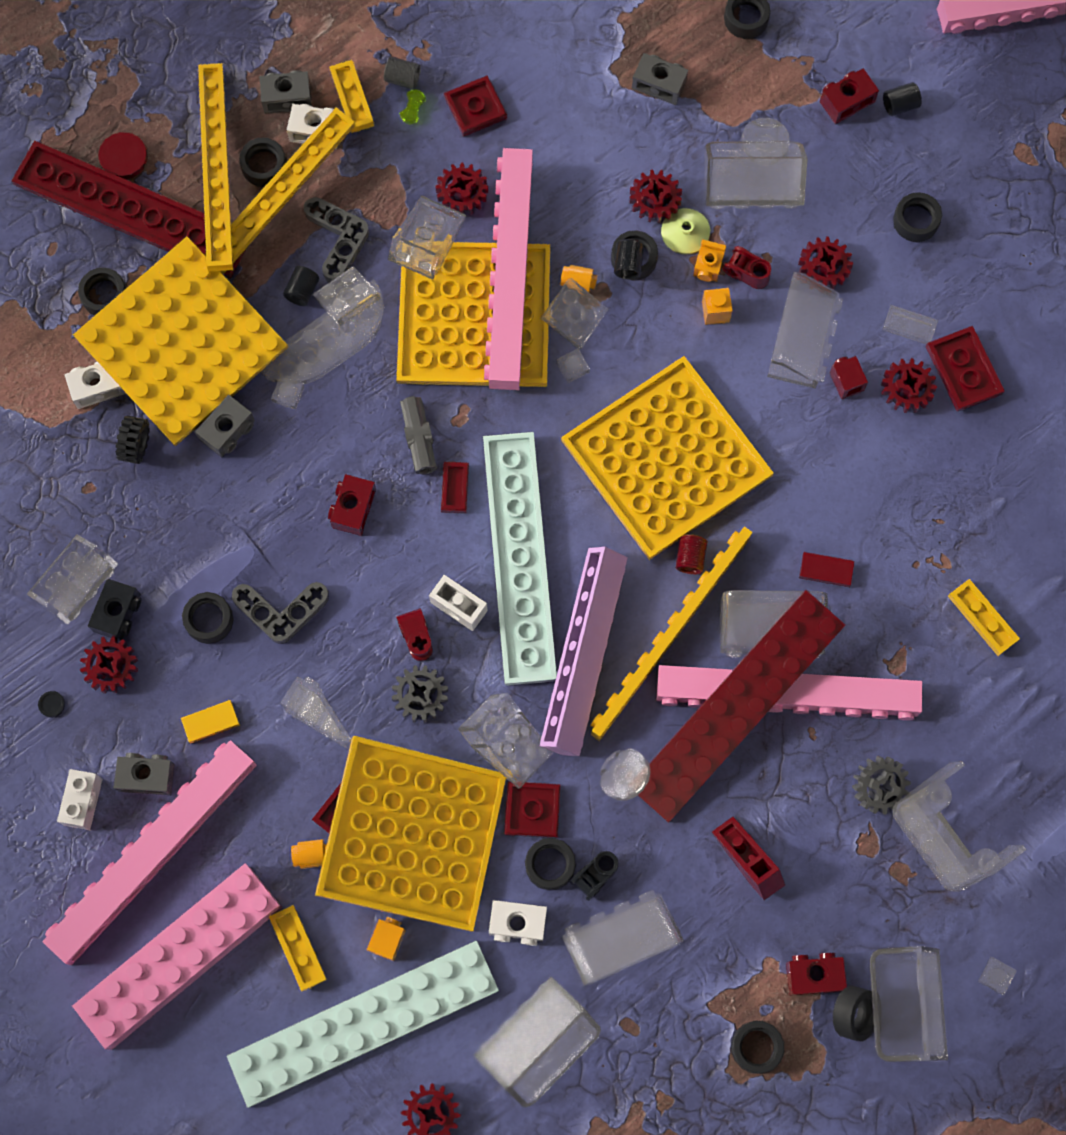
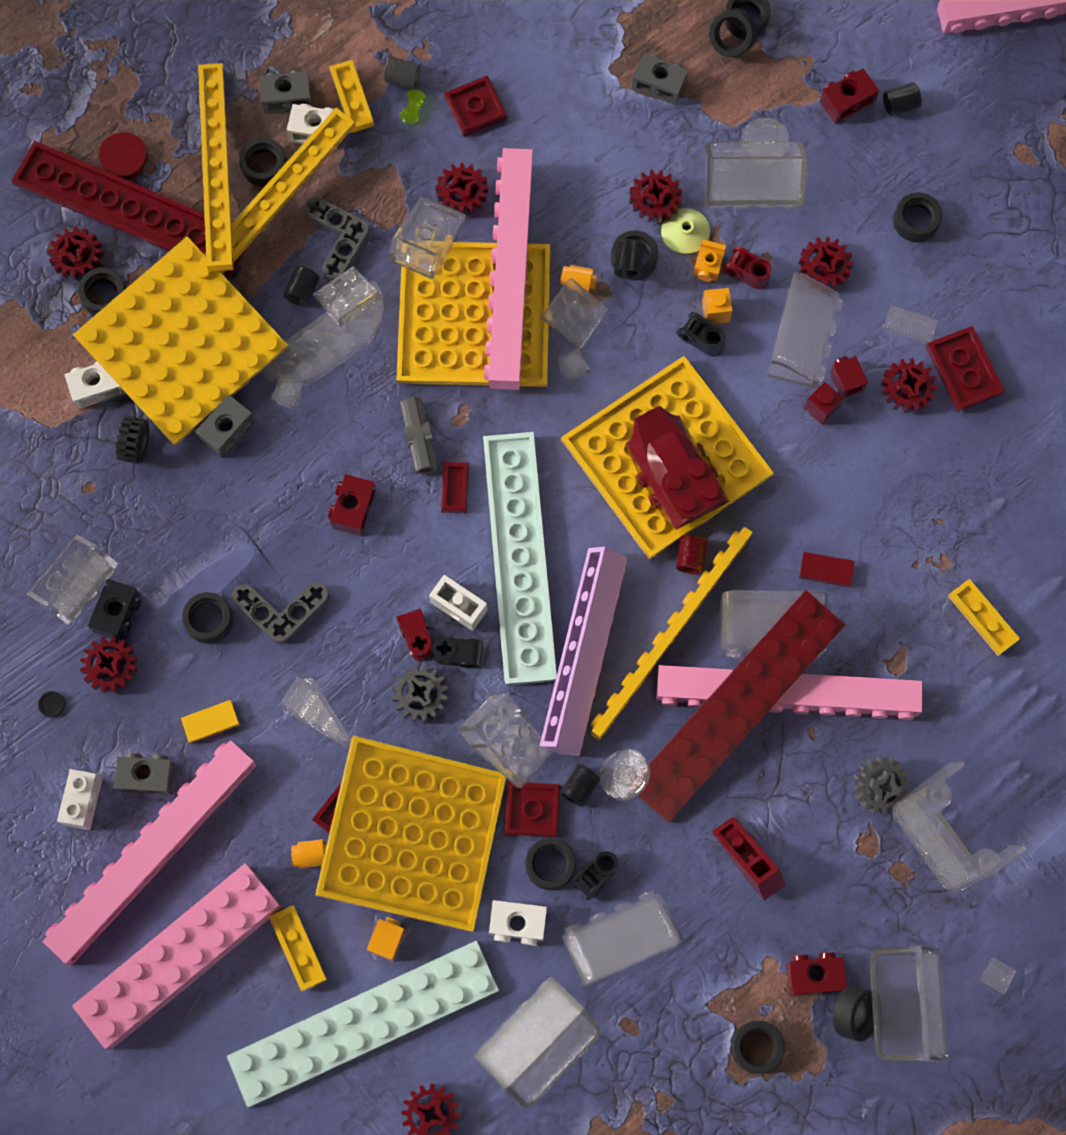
(63, 252): none -> dark red gear
(462, 652): none -> black piece
(580, 785): none -> black piece
(673, 468): none -> dark red slope
(698, 332): none -> black piece
(714, 32): none -> black tyre
(823, 403): none -> dark red brick

